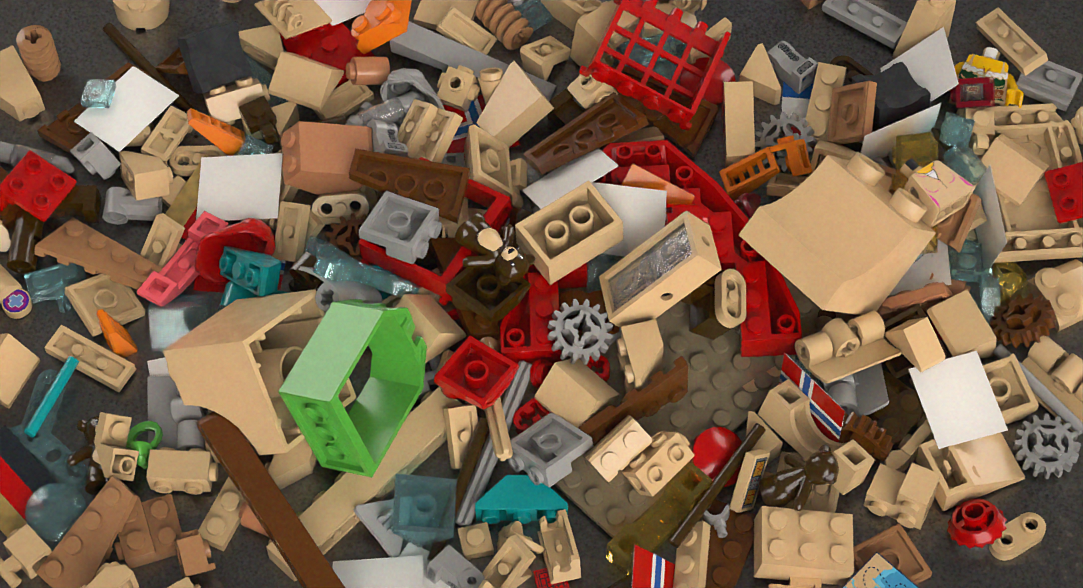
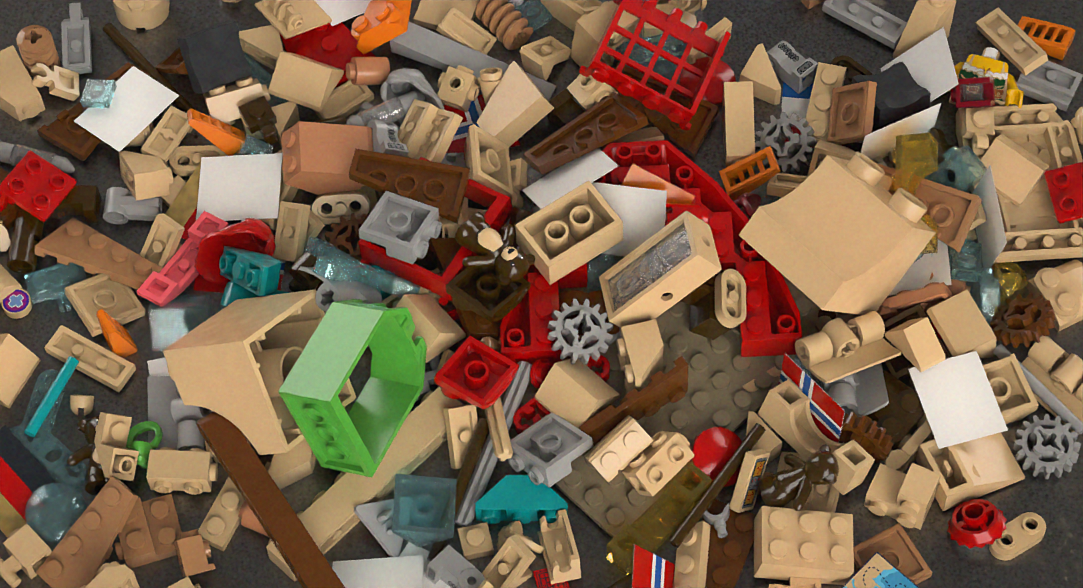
(60, 81): none -> tan plate
(76, 41): none -> light grey hinge
(81, 401): none -> tan hinge
(95, 156): light grey brick -> none
(797, 156): orange bracket -> none
(937, 189): tan torso -> none
(956, 130): clear light blue bracket -> none
(1055, 31): none -> orange slope

